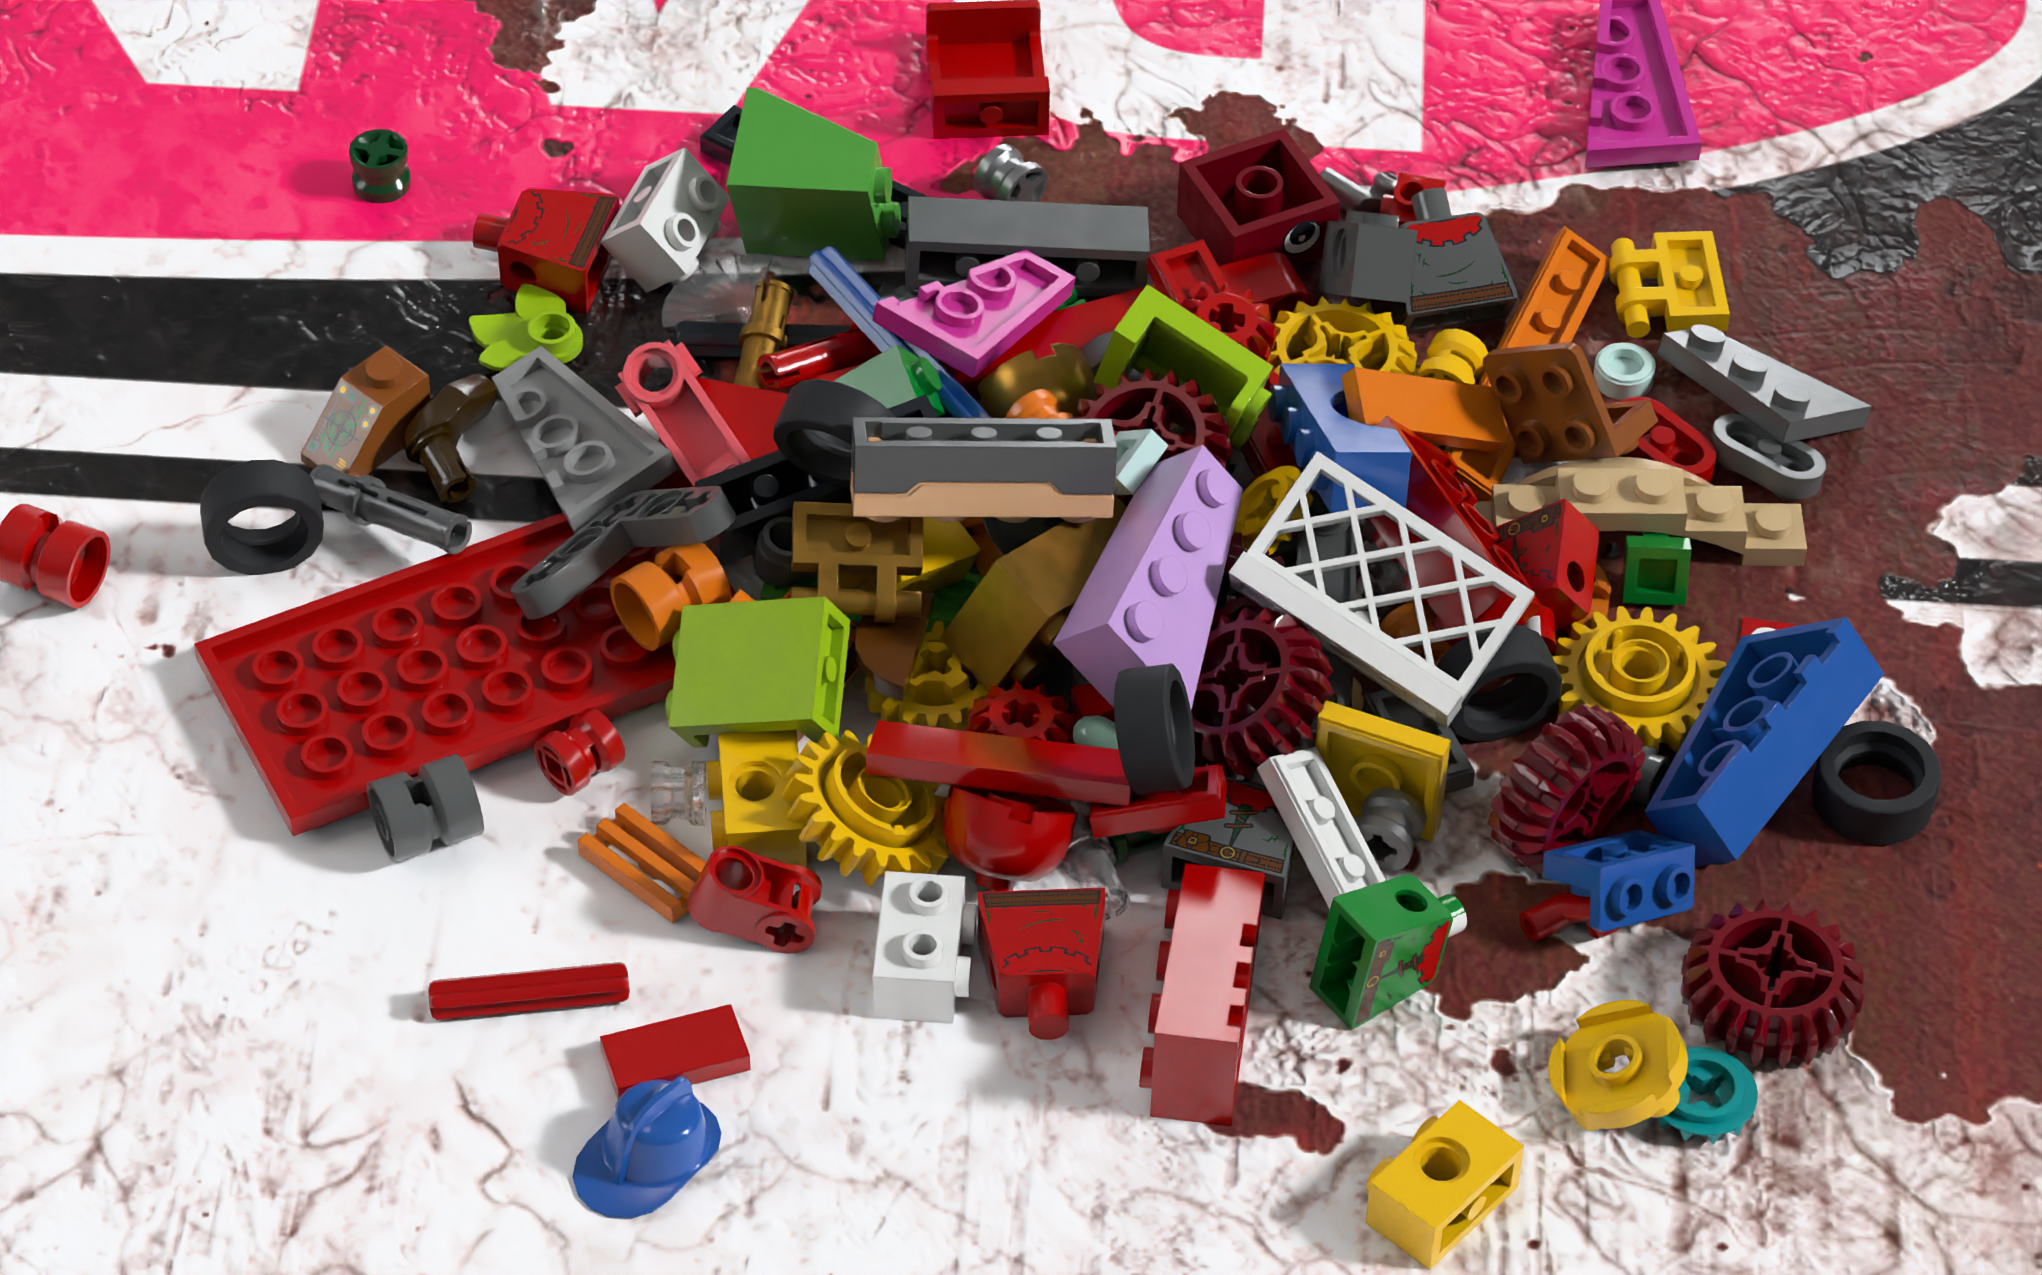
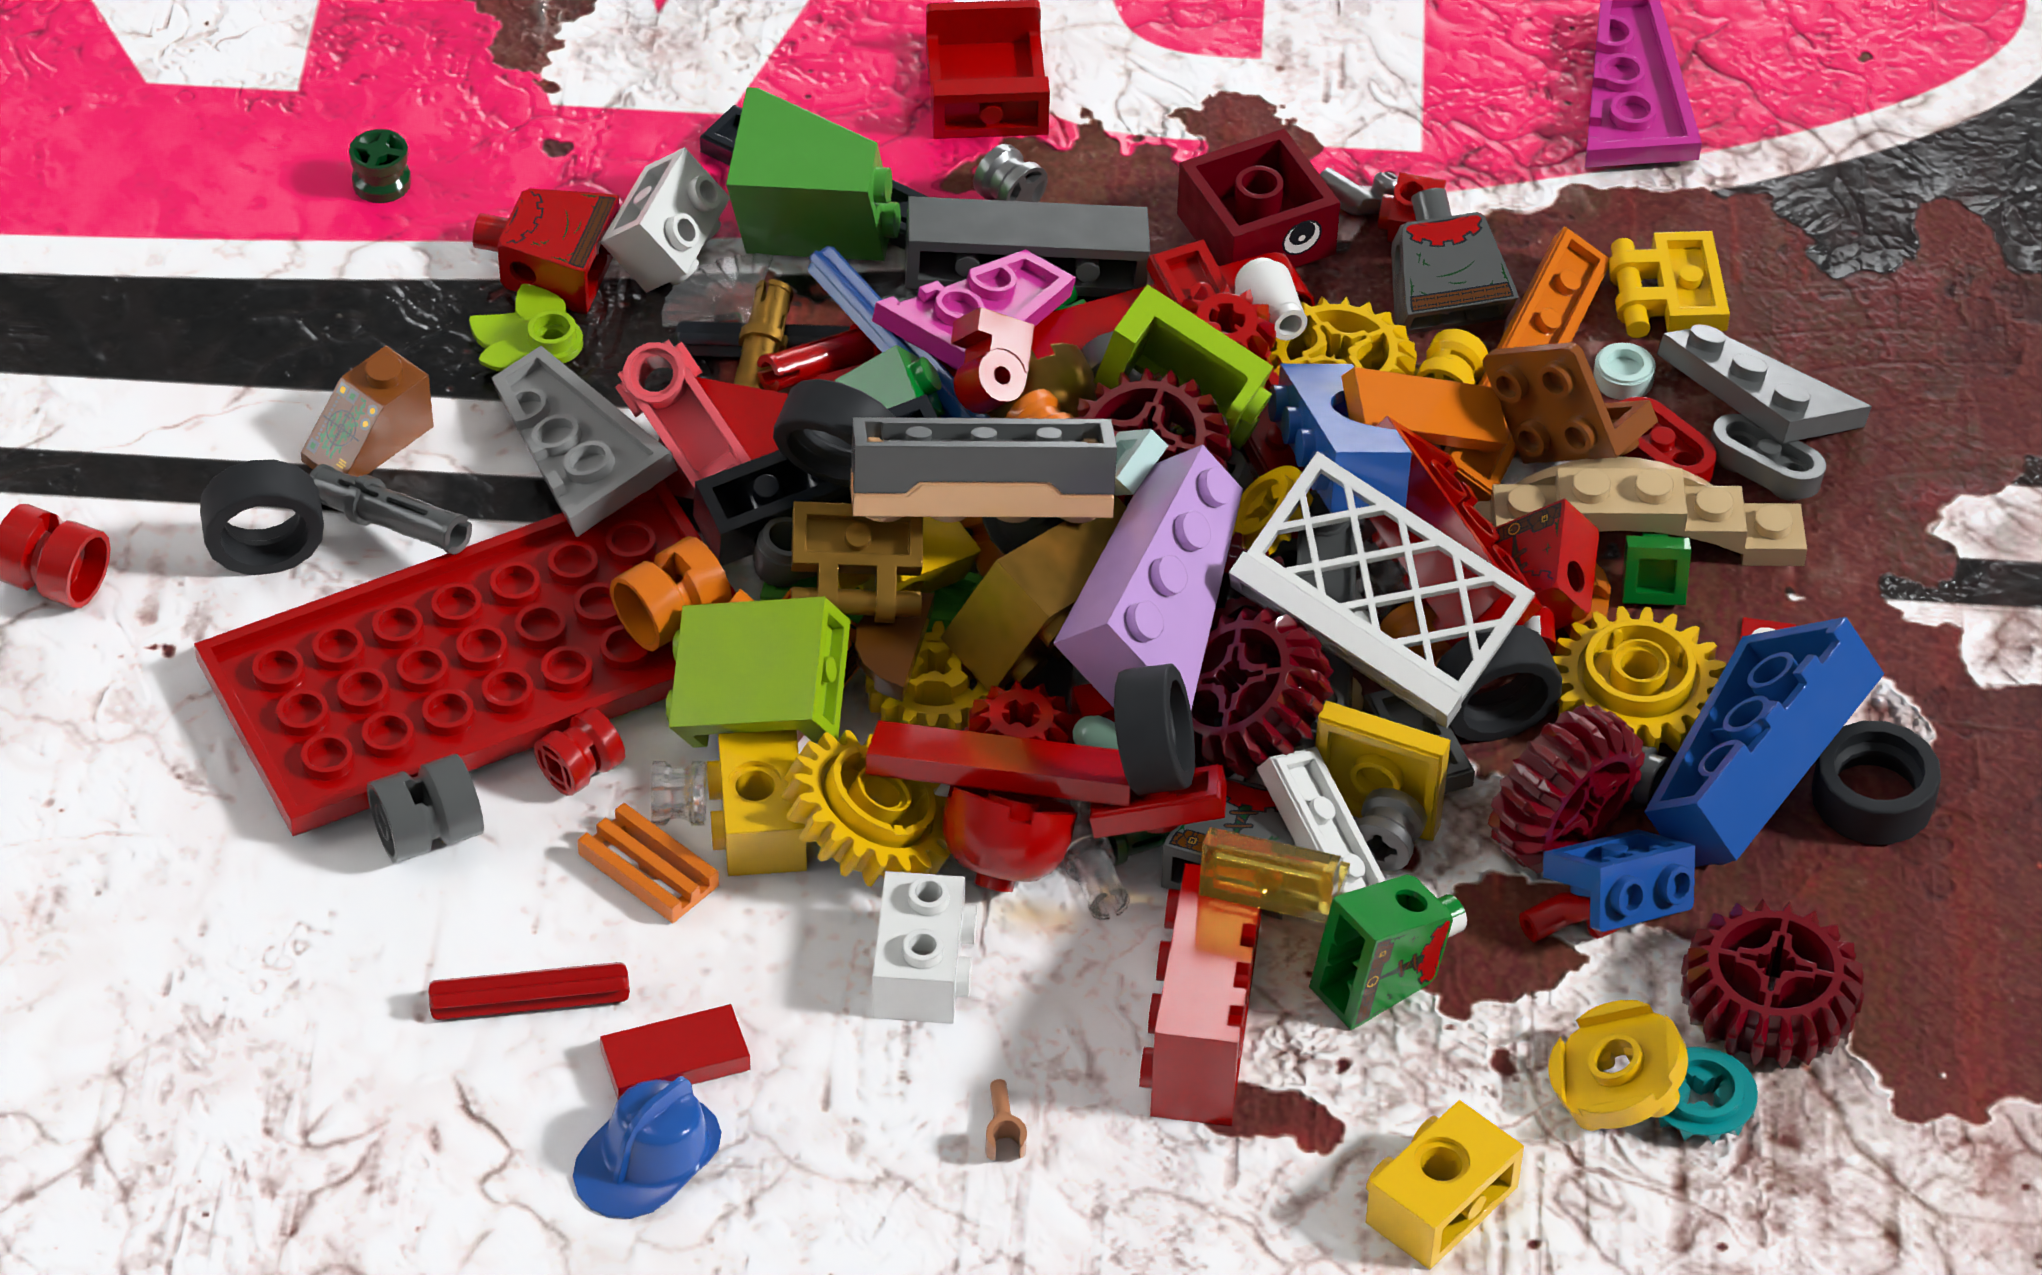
(438, 427): dark brown arm -> none
(633, 521): dark grey beam -> none
(754, 897): red piece -> none
(994, 359): none -> leg
(1003, 1122): none -> nougat hand
(1042, 953): red torso -> none
(1270, 874): none -> clear yellow panel
(1273, 285): none -> white cone
(1368, 257): dark grey brick -> none

